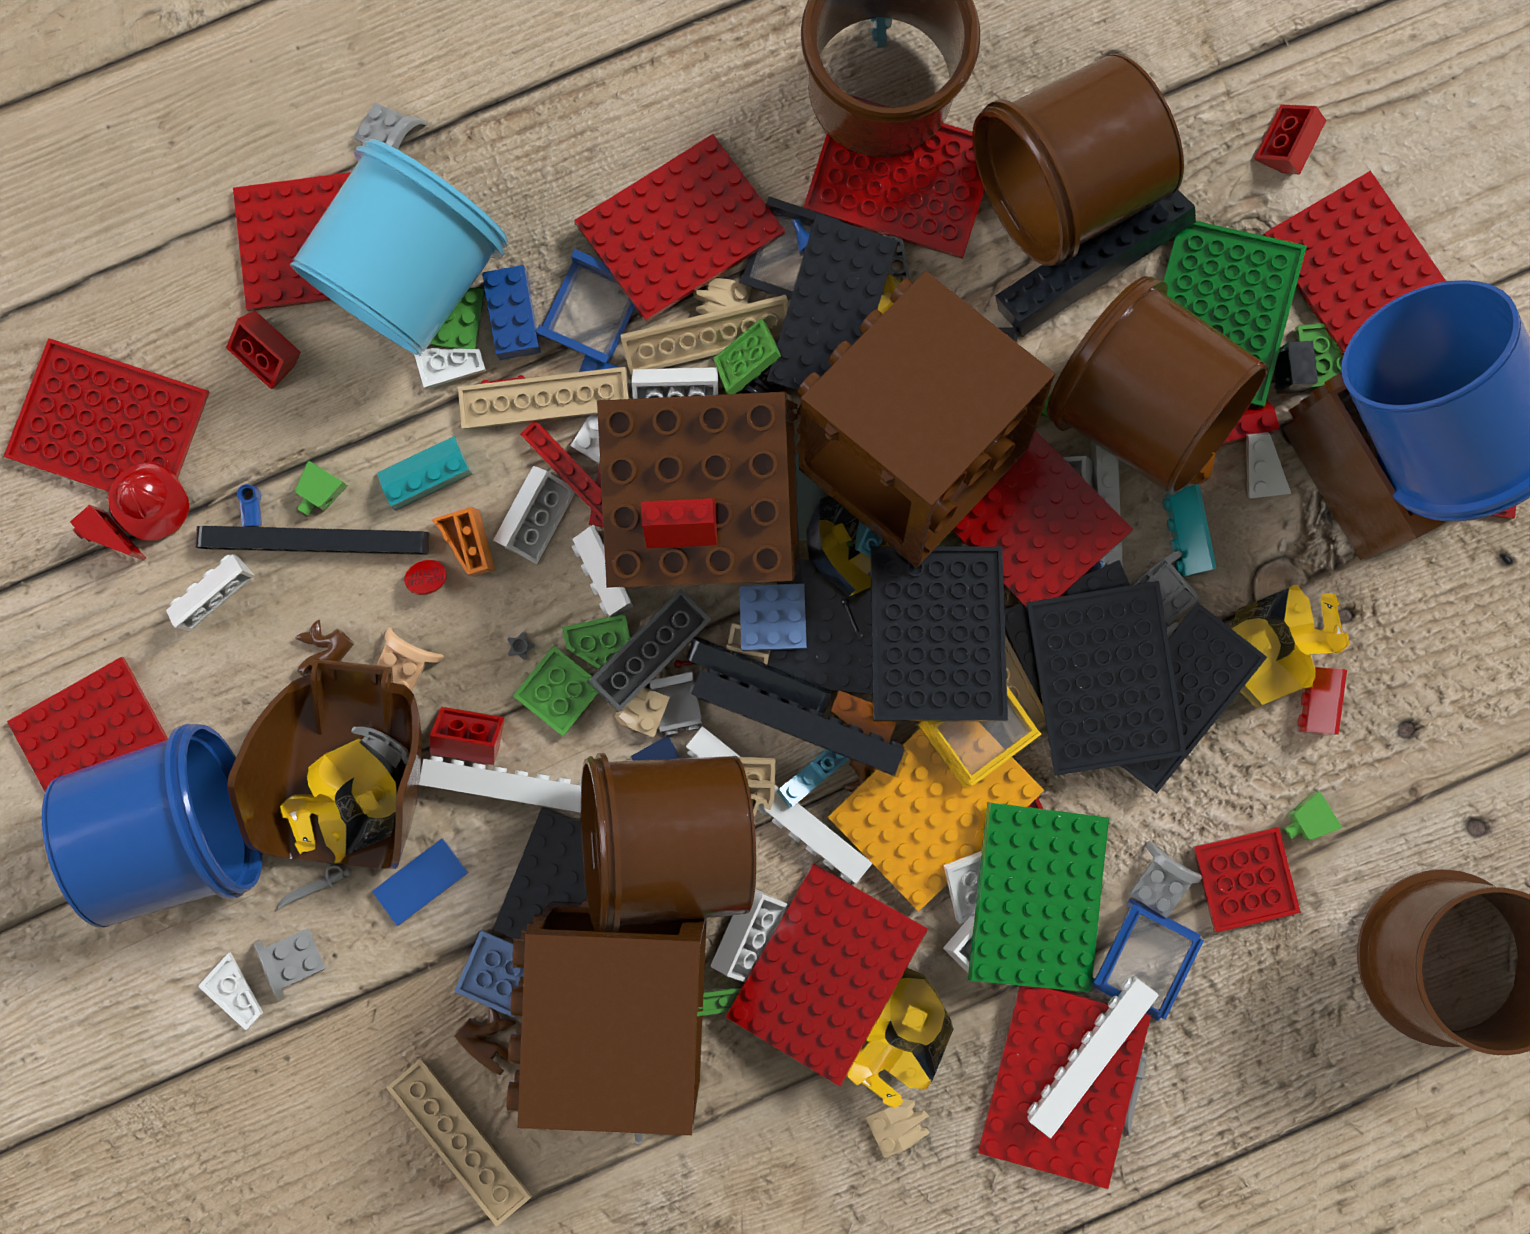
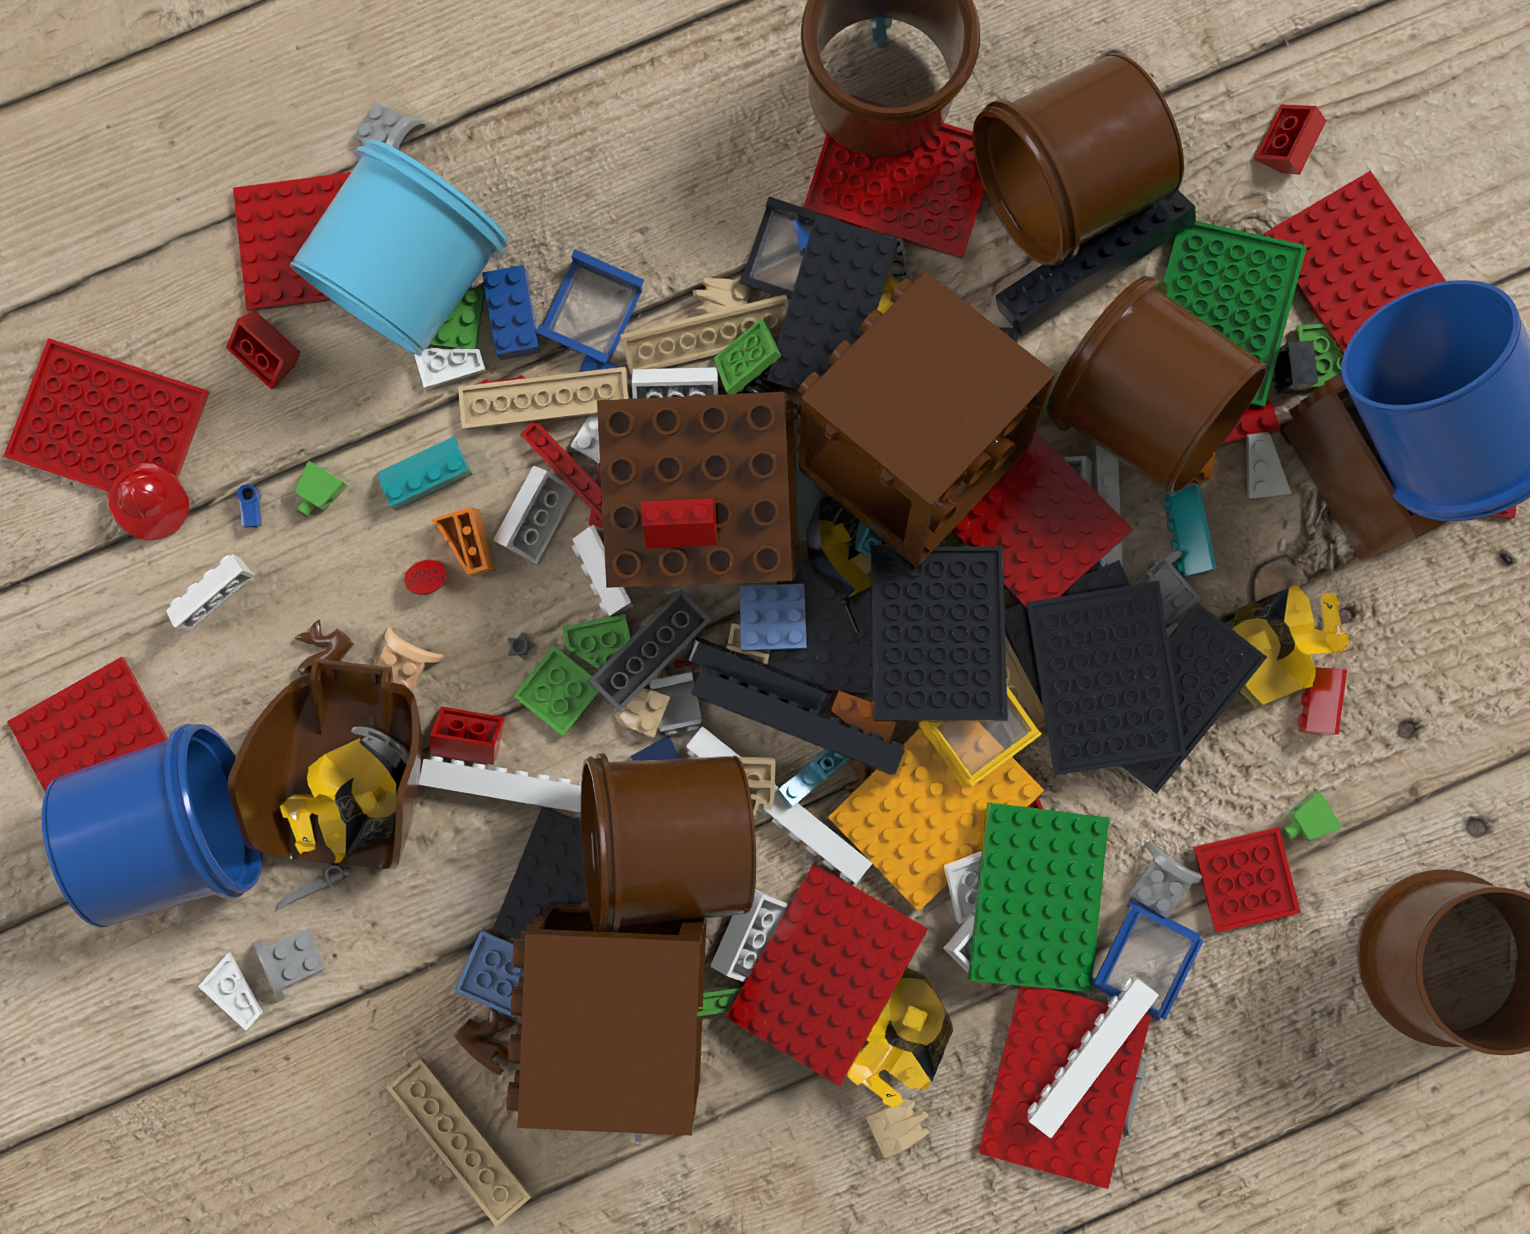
(99, 527): red slope -> none
(312, 540): black beam -> none
(420, 882): blue tile -> none
(679, 227): red plate -> none

